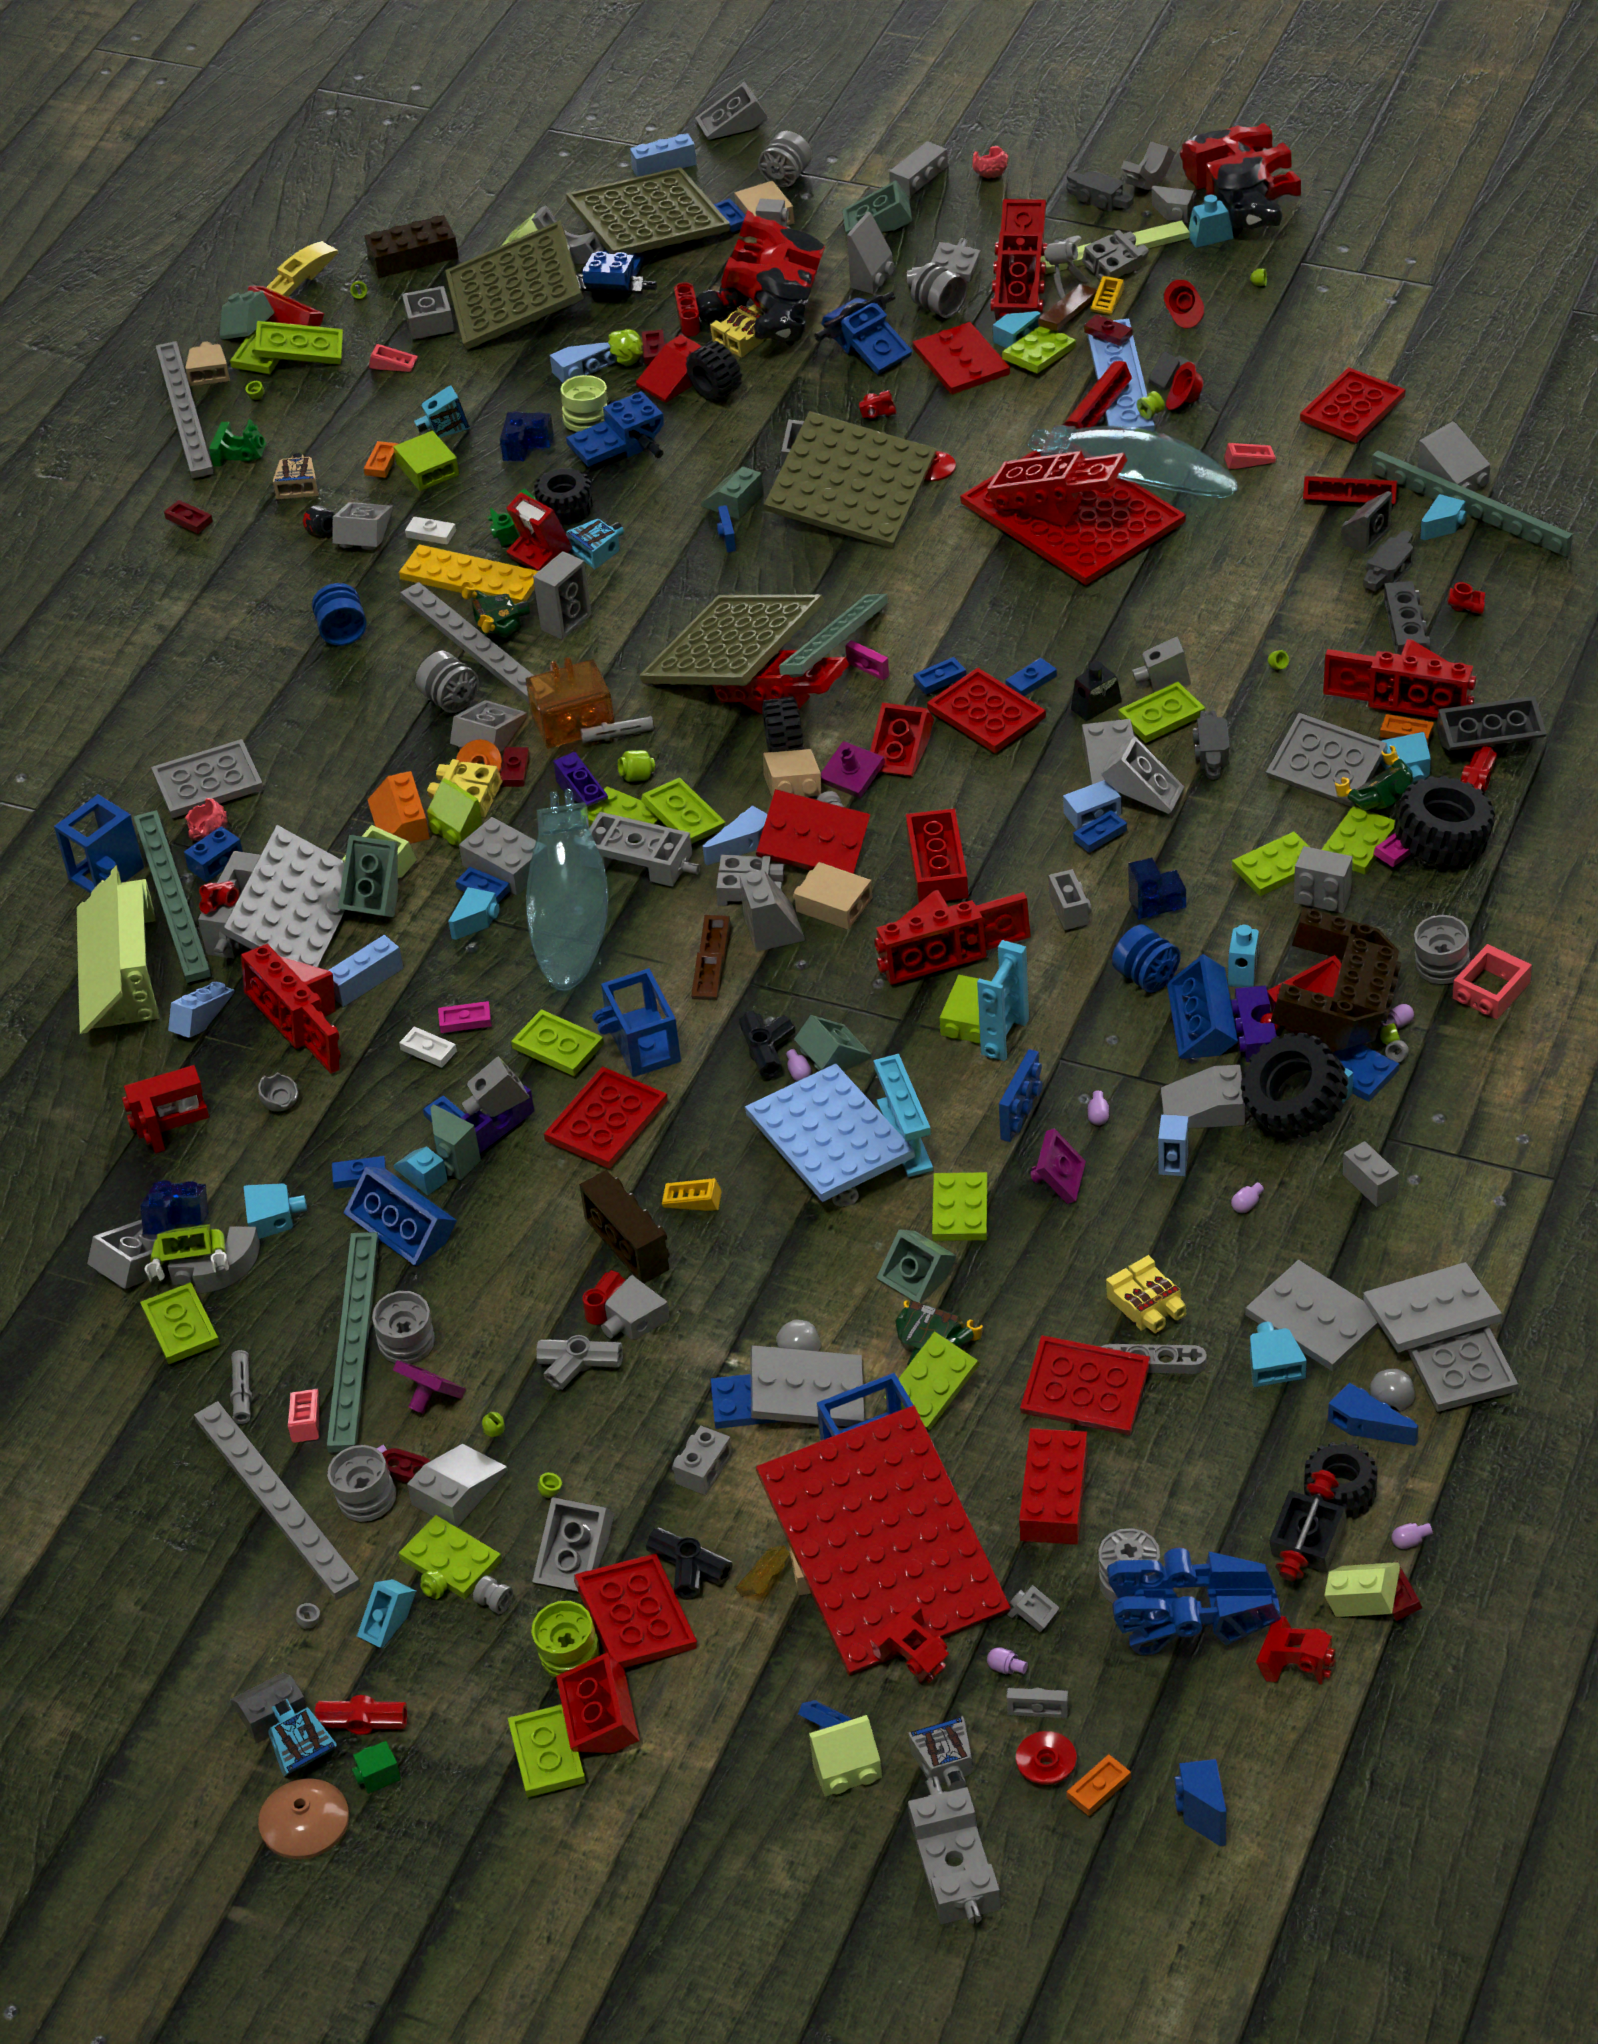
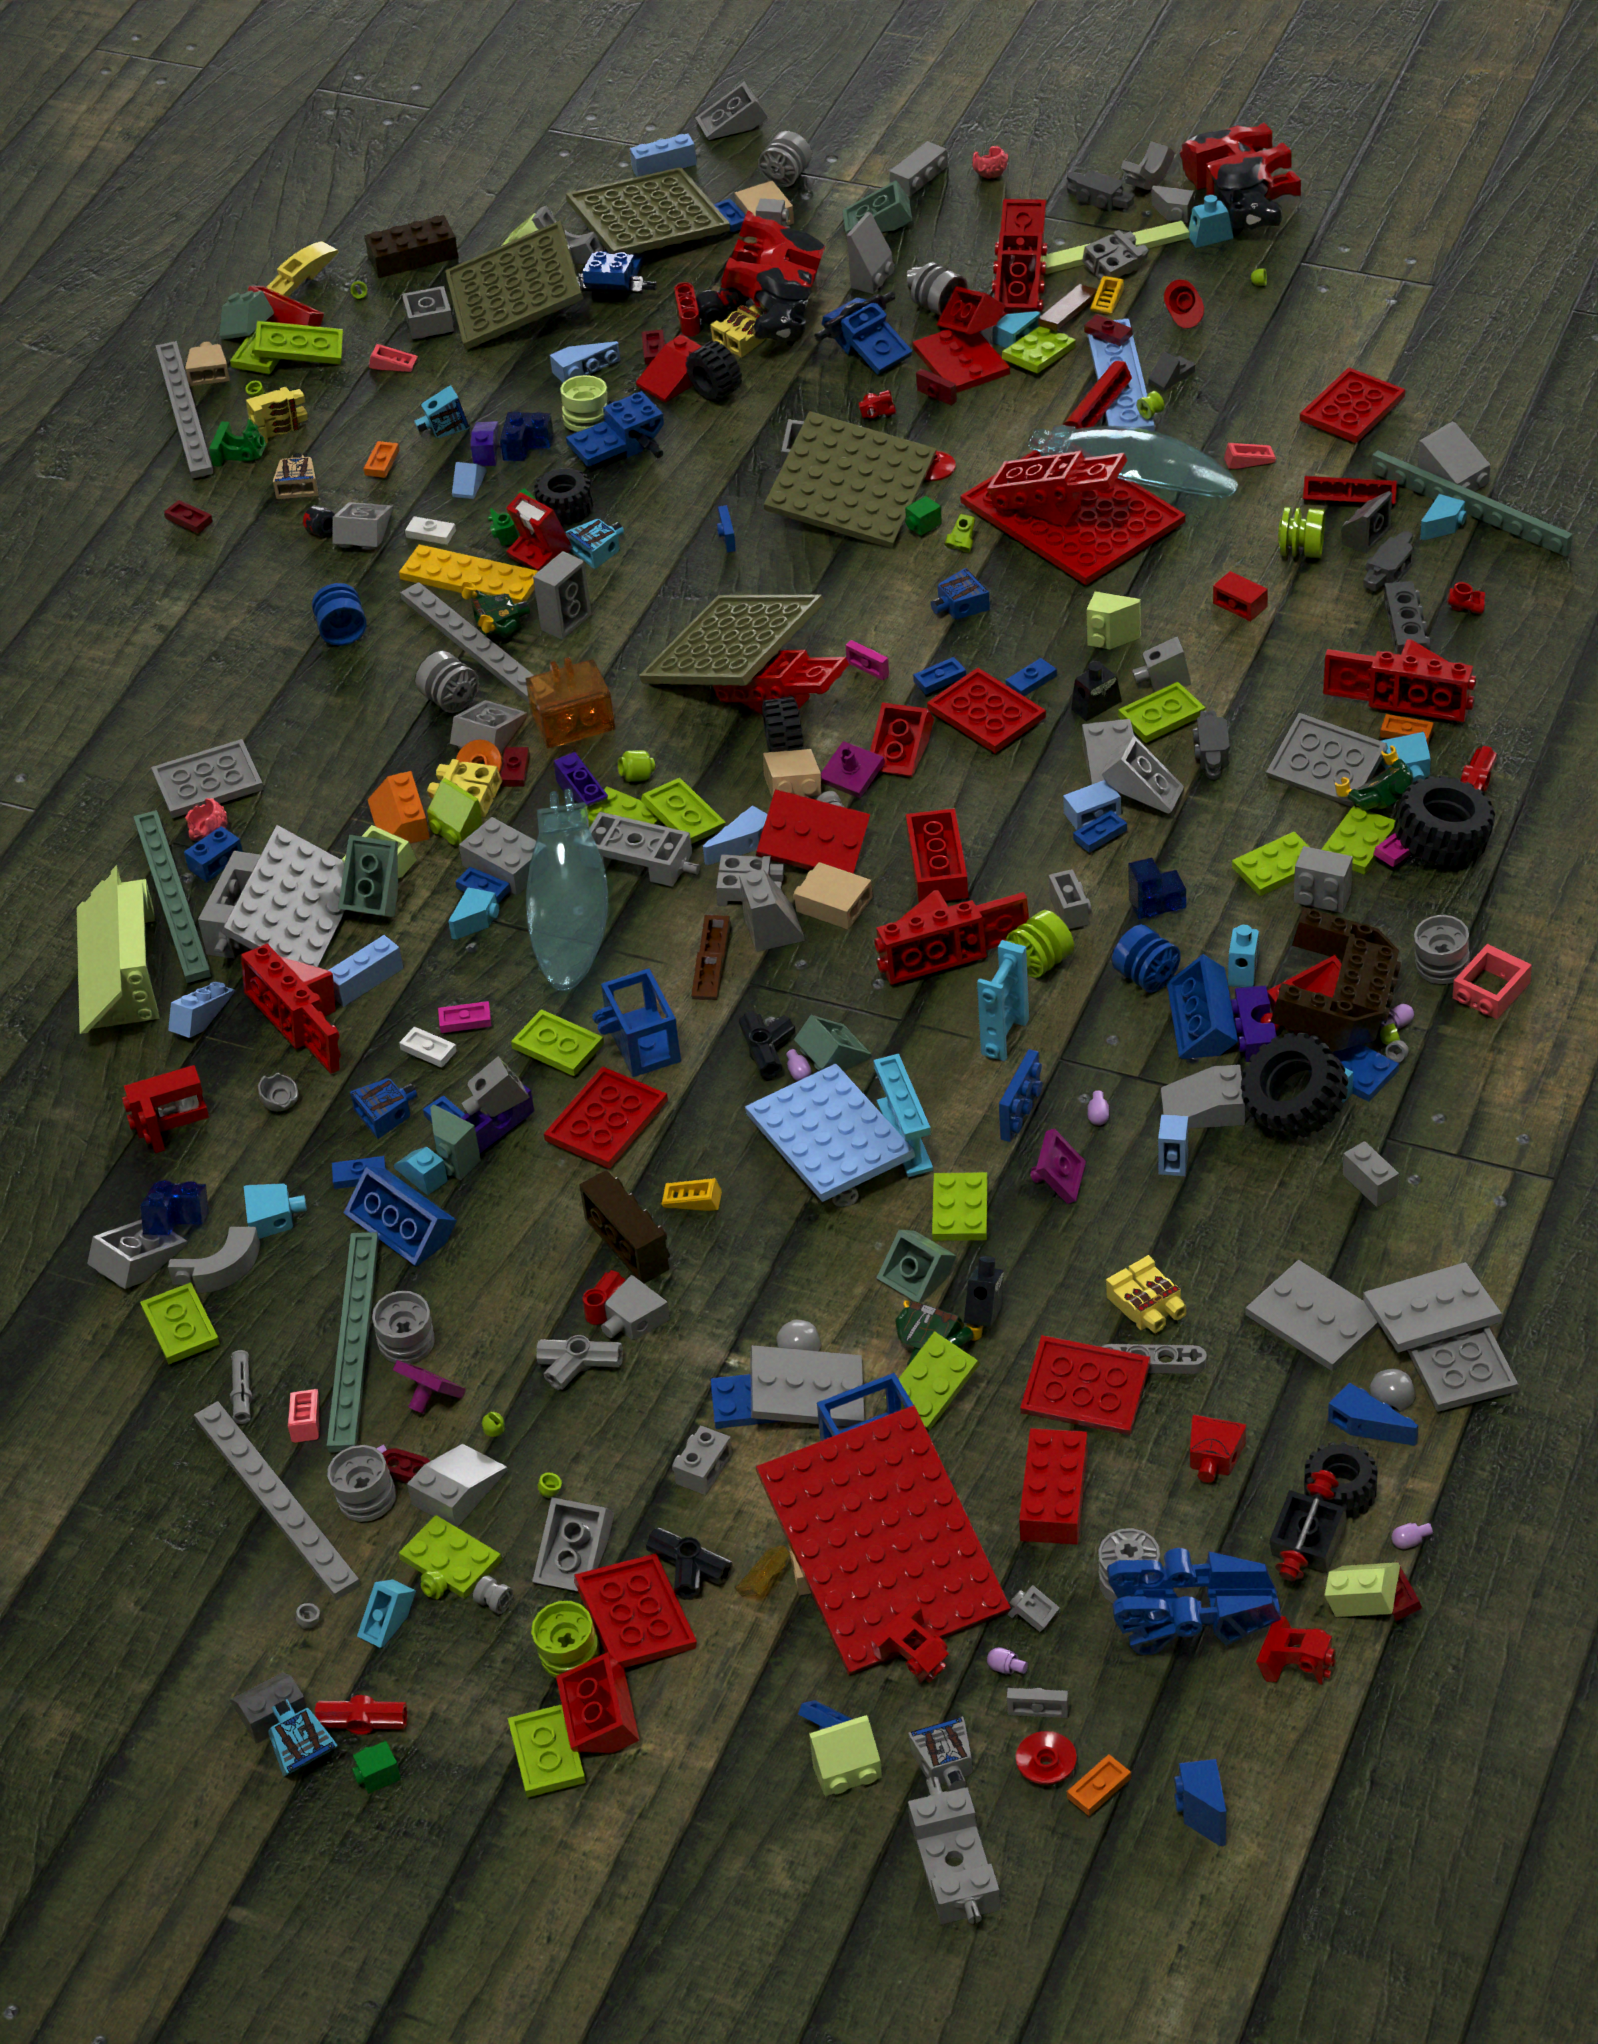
(104, 849): blue piece -> none
(187, 1243): lime torso -> none
(217, 894): red plate -> none
(277, 412): none -> light yellow hips
(306, 1830): nougat dish -> none
(383, 1105): none -> blue torso
(426, 460): lime brick -> none
(467, 479): none -> light blue slope
(484, 443): none -> dark purple slope
(626, 346): lime hair -> none
(642, 725): light grey pin -> none
(736, 491): sand green slope -> none
(833, 635): sand green plate -> none
(923, 515): none -> green brick
(936, 387): none -> dark red plate
(957, 258): light grey plate -> none
(961, 534): none -> lime plate
(961, 596): none -> blue torso
(961, 1011): lime brick -> none
(970, 311): none -> red slope
(984, 1293): none -> black torso
(1045, 940): none -> lime wheel
(1062, 253): light grey plant -> none
(1112, 620): none -> yellowish green slope
(1185, 386): red piece -> none
(1215, 1446): none -> red torso
(1240, 596): none -> red brick
(1246, 1198): lavender cylinder -> none
(1275, 1356): medium azure torso -> none
(1278, 660): lime hinge -> none
(1302, 532): none -> lime wheel
(1490, 723): dark grey slope -> none

